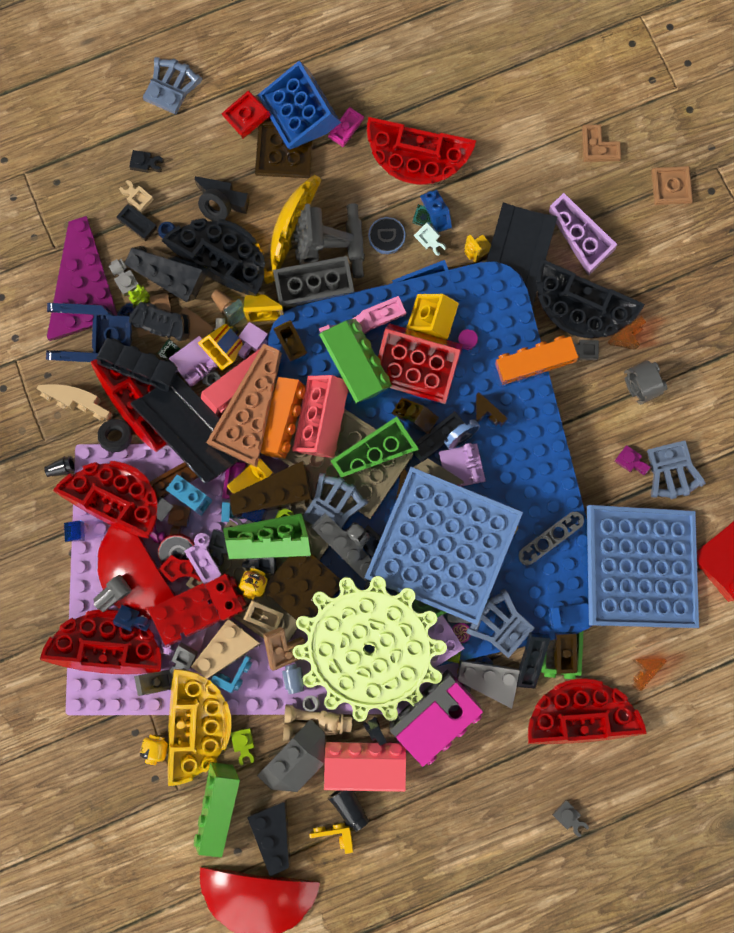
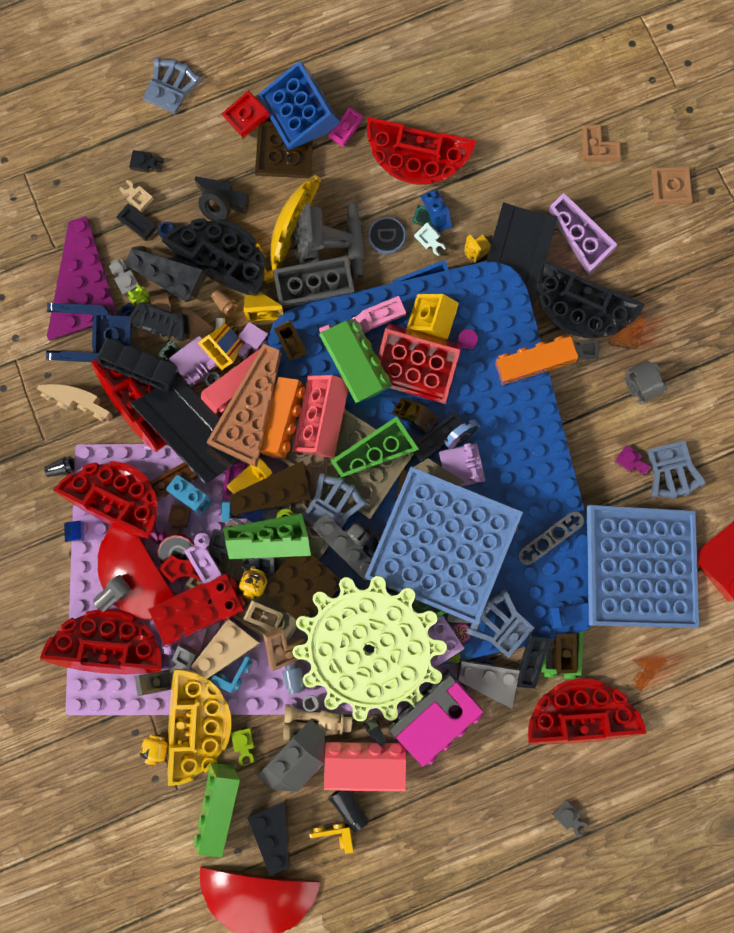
(114, 446): black tyre -> none
(130, 618): dark blue plate -> none
(163, 508): black slope -> none
(235, 312): clear light blue tile -> none
(484, 408): dark brown slope -> none

